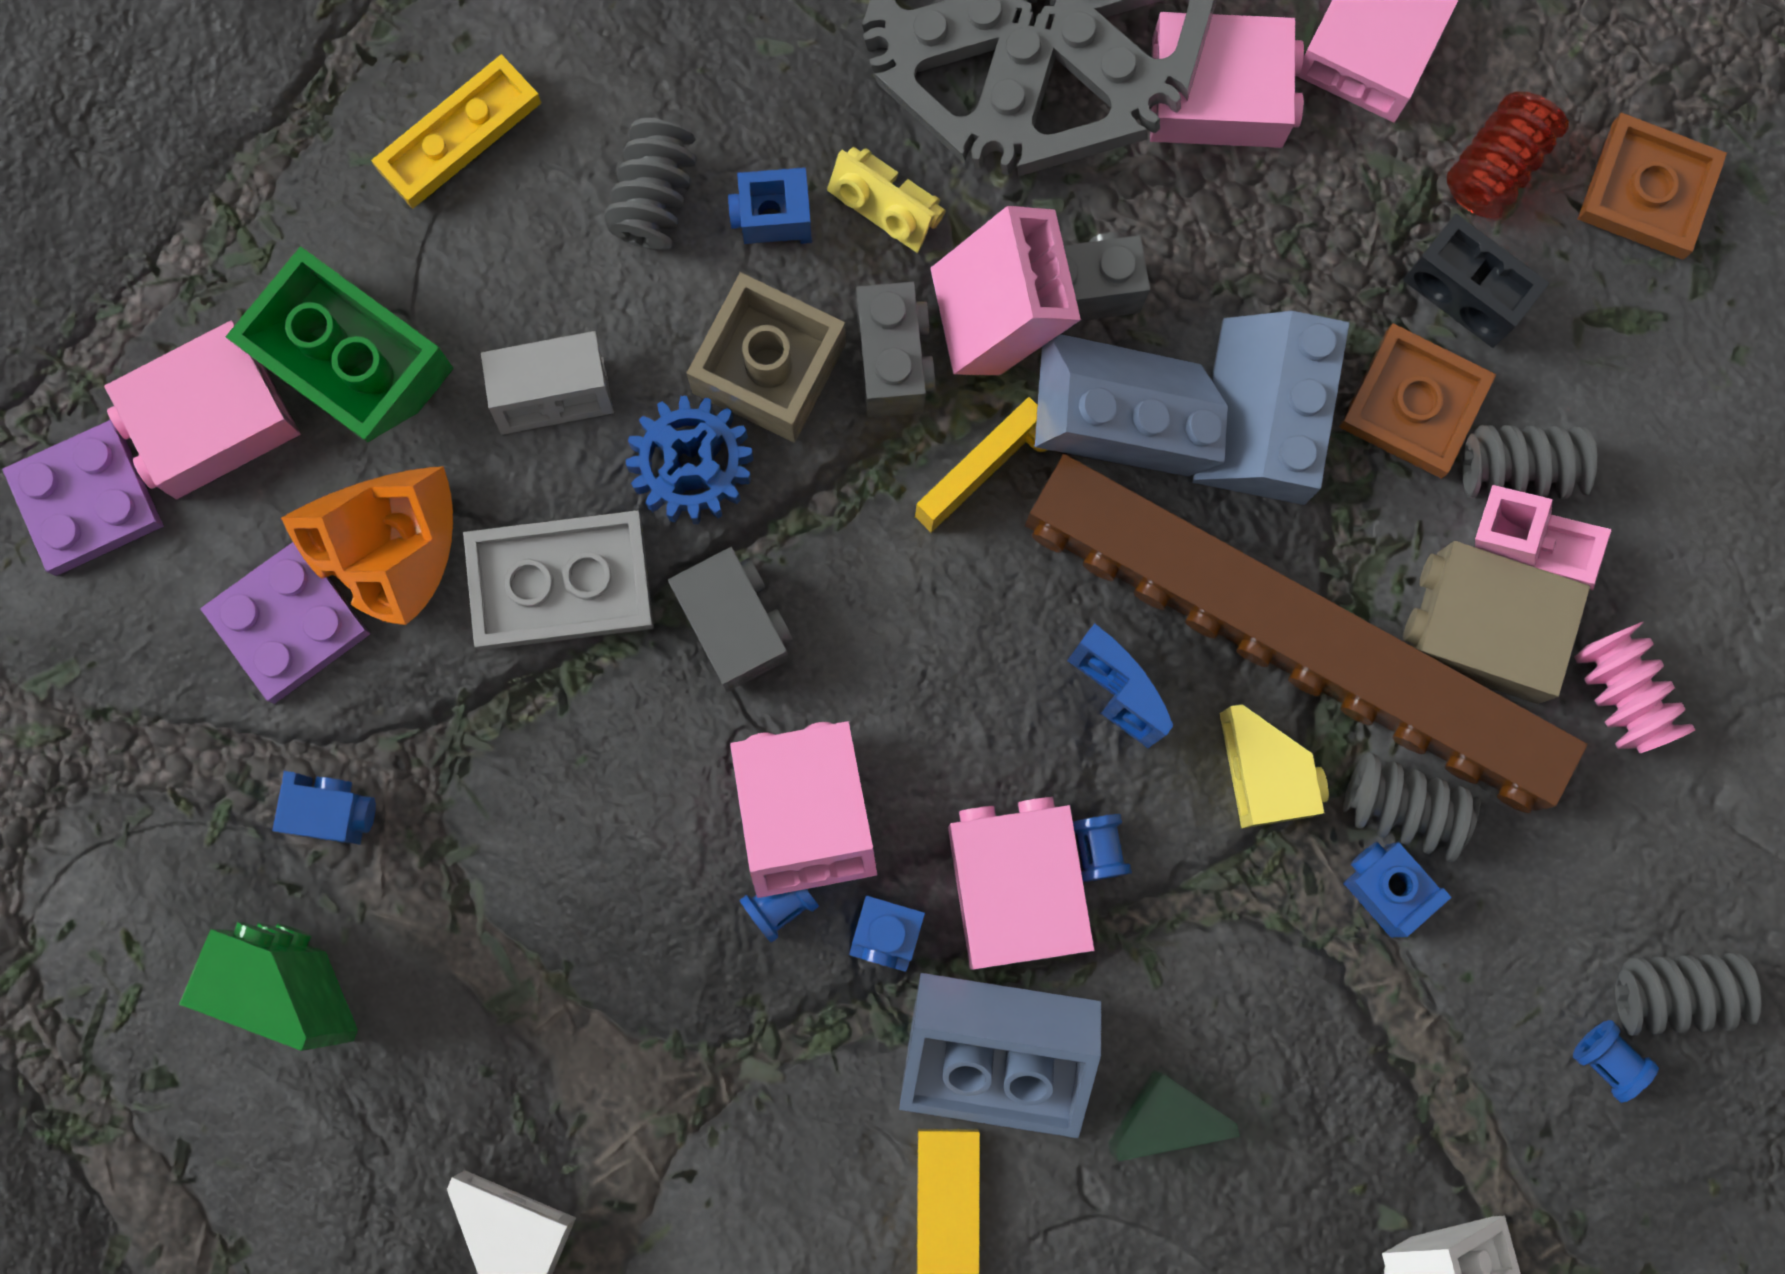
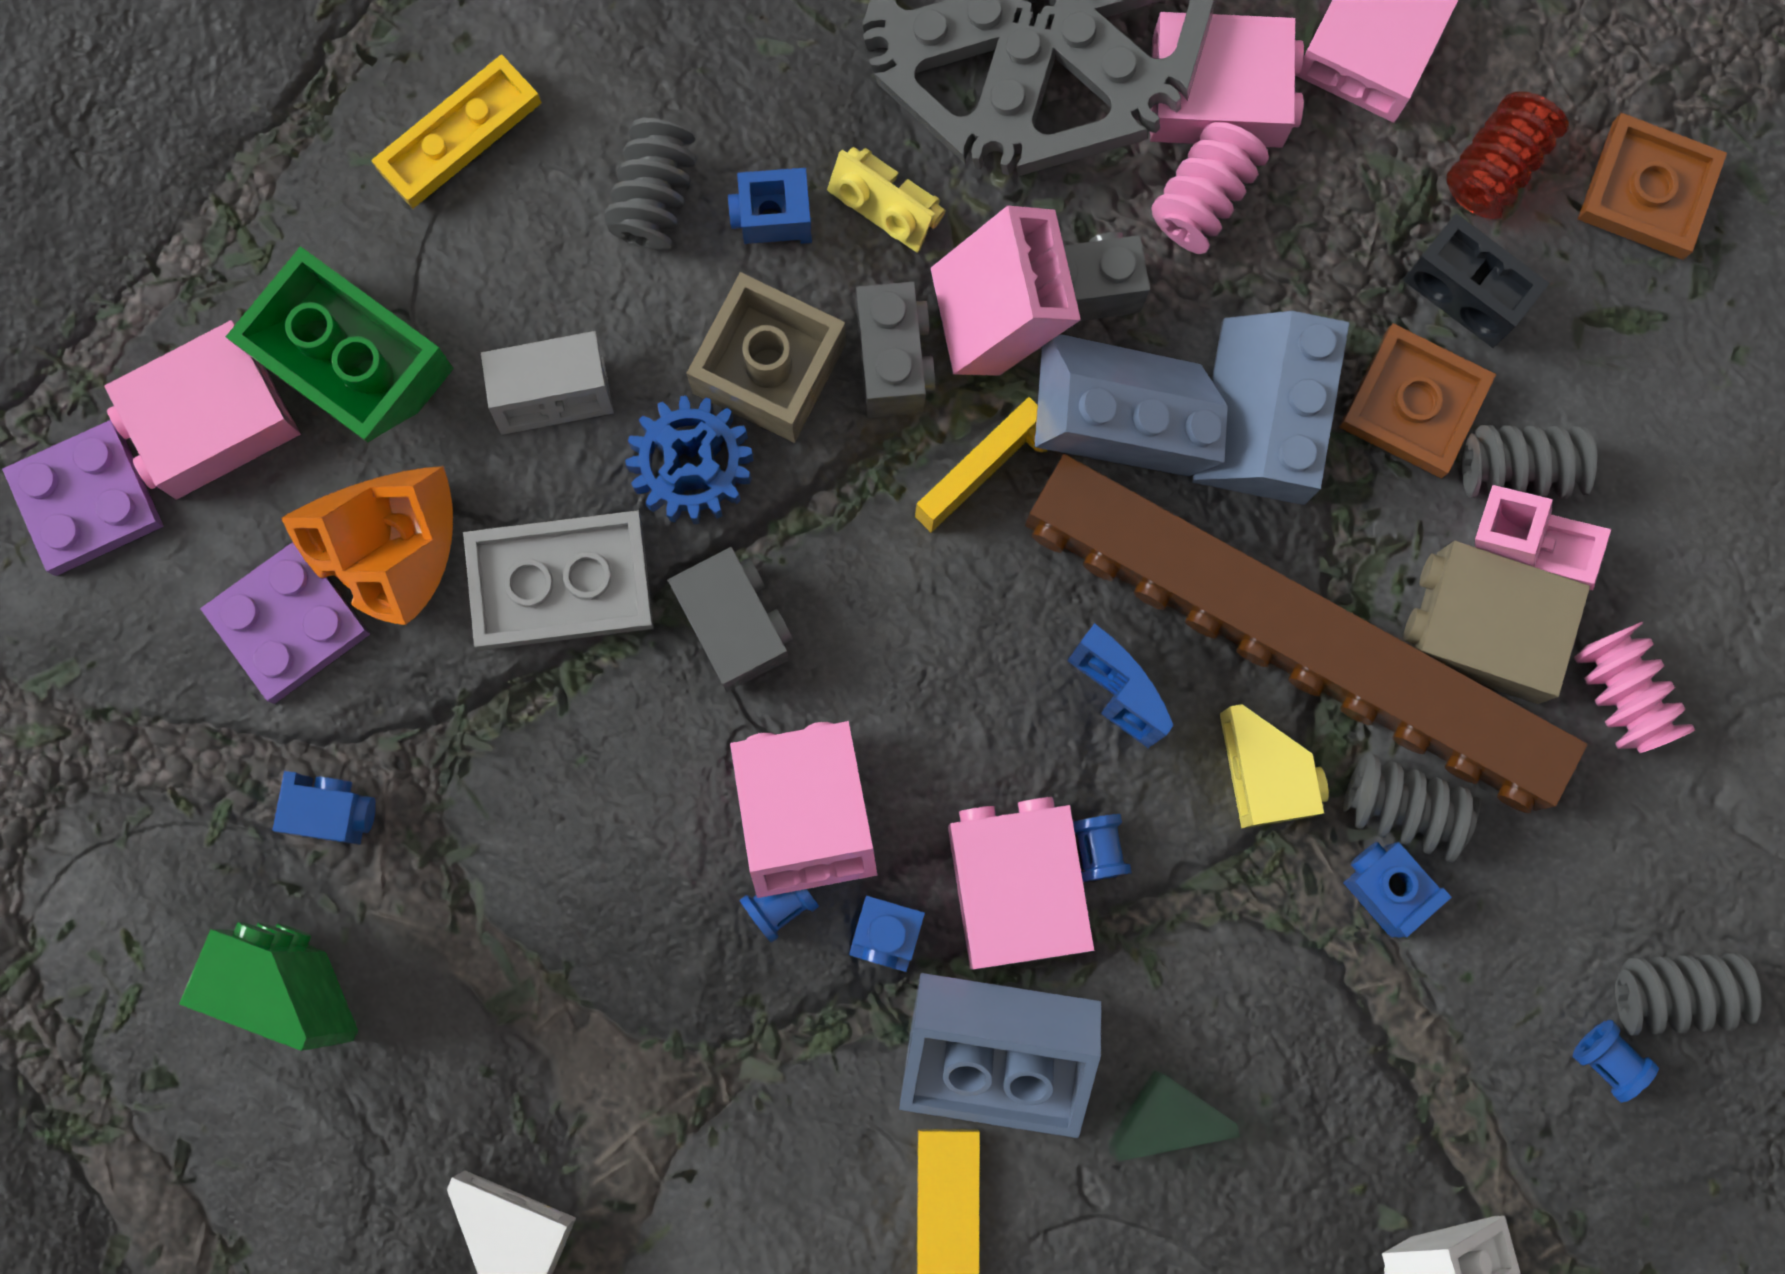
(1207, 184): none -> bright pink piece

